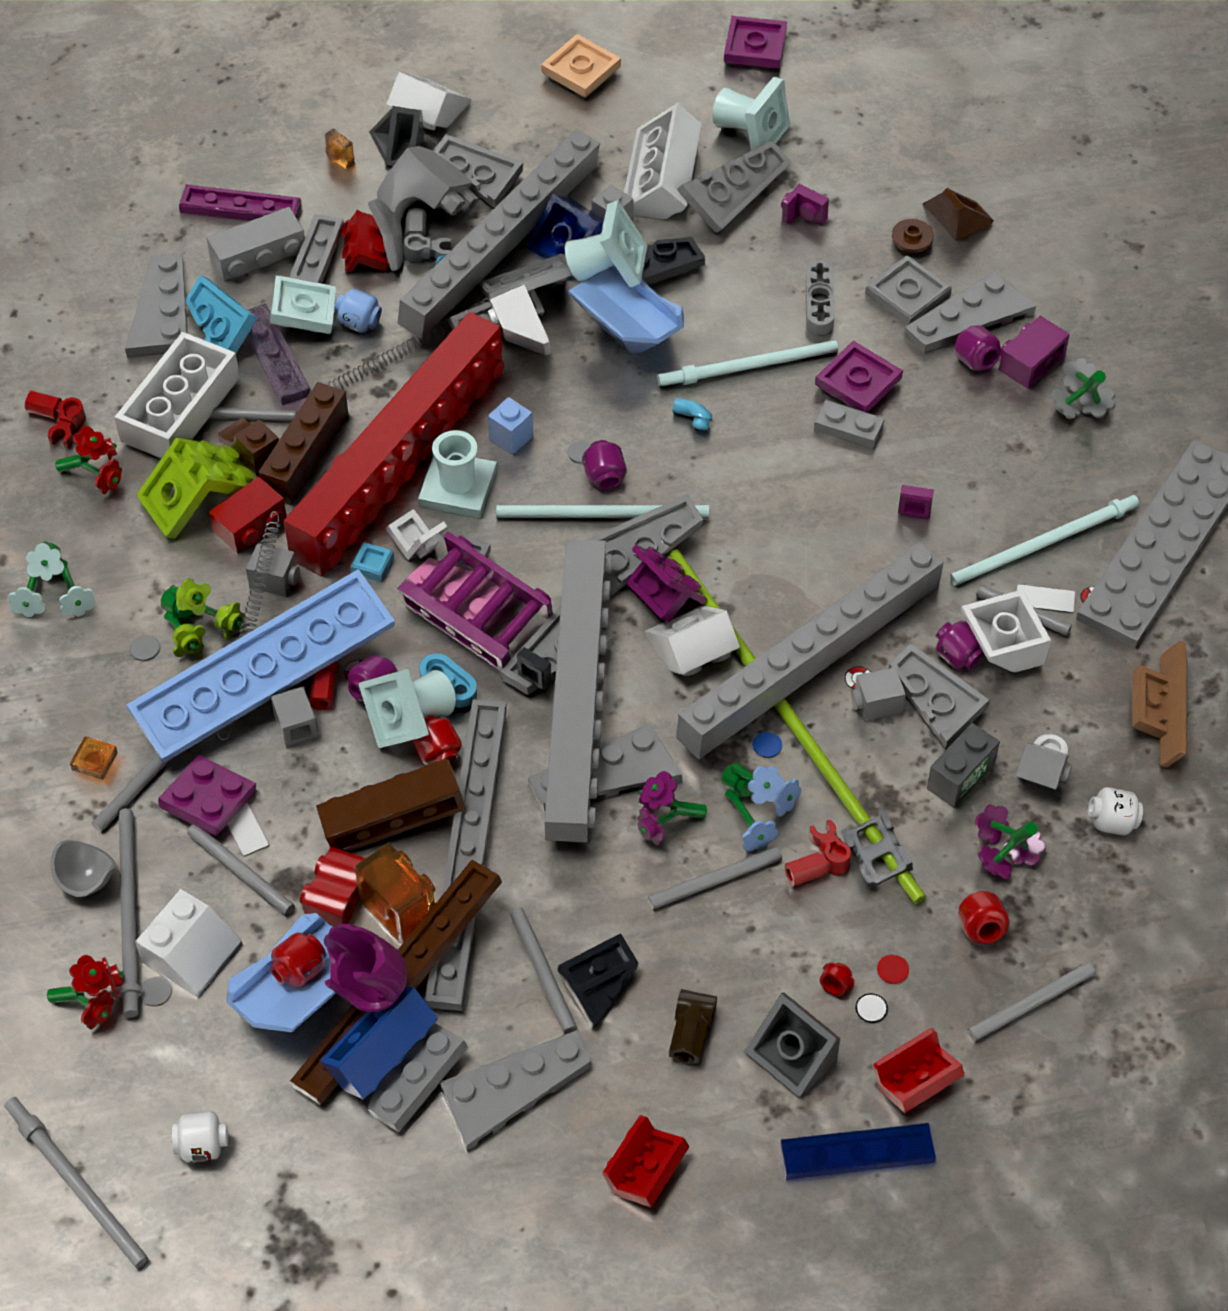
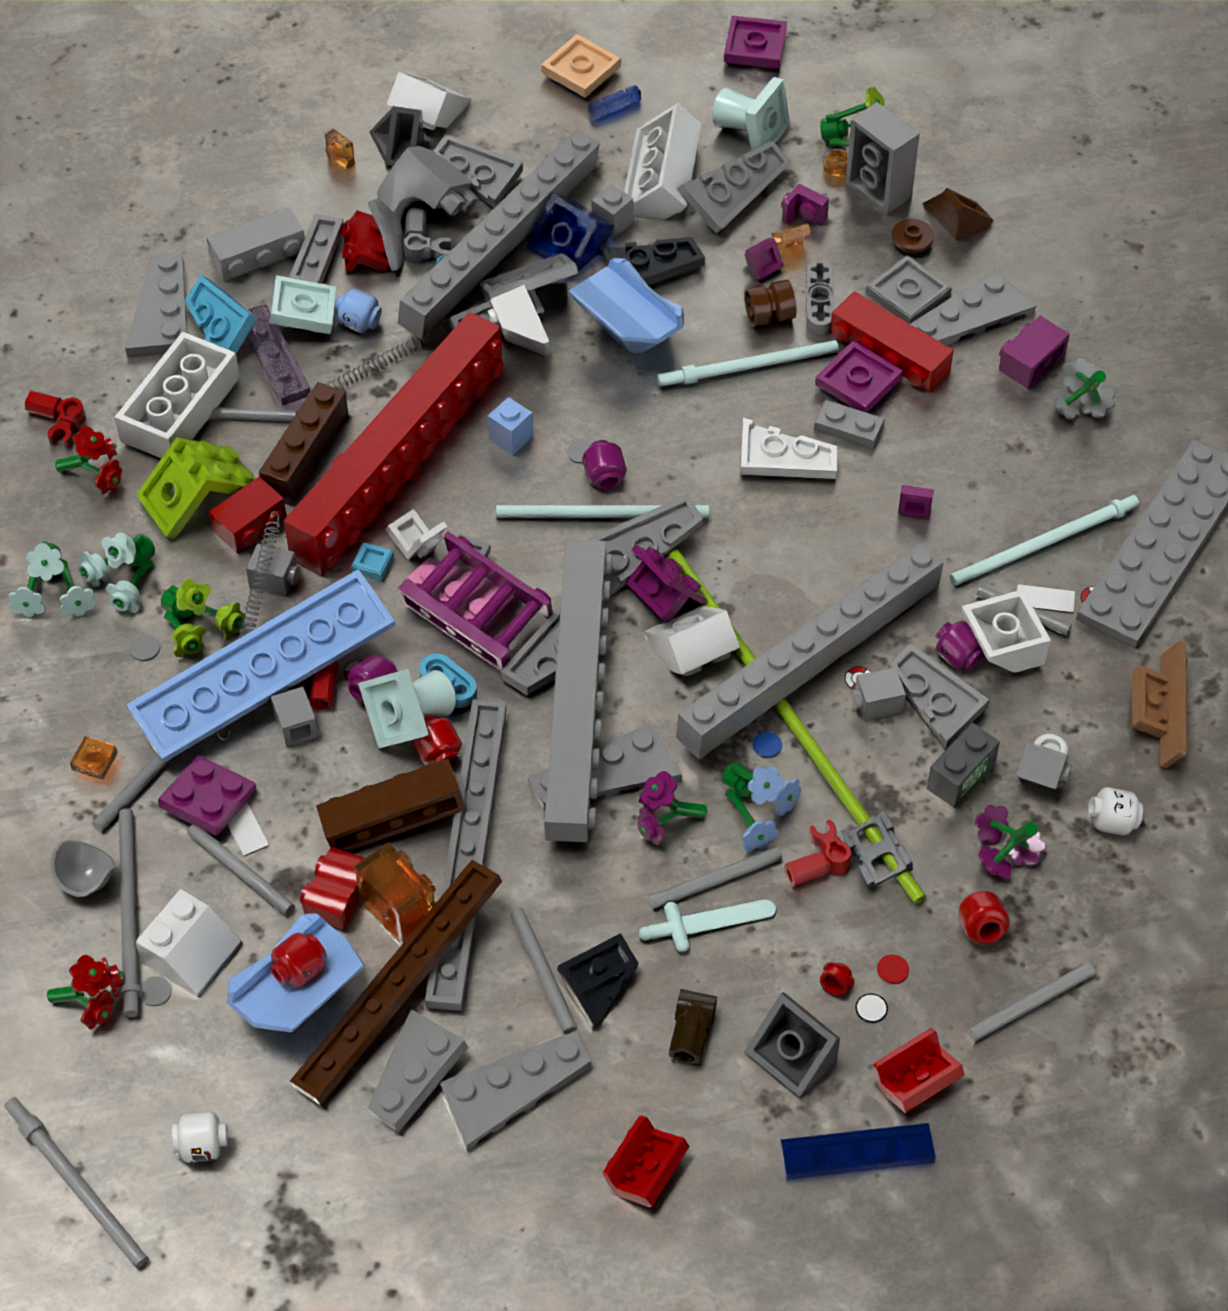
(118, 551): none -> light aqua plant
(234, 203): magenta tile -> none
(251, 441): reddish brown arch -> none
(364, 968): magenta hair -> none
(378, 1043): blue brick -> none
(456, 478): light aqua plant -> none
(534, 668): black tile -> none
(614, 102): none -> clear blue axle
(616, 246): light aqua plant -> none
(681, 926): none -> light aqua sword
(693, 409): medium azure arm -> none
(764, 258): none -> magenta tile
(771, 302): none -> reddish brown wheel
(776, 454): none -> white wing
(792, 235): none -> clear orange plate
(835, 128): none -> green plant
(836, 162): none -> clear orange plate
(882, 158): none -> light grey brick
(893, 339): none -> red brick
(977, 348): magenta head -> none

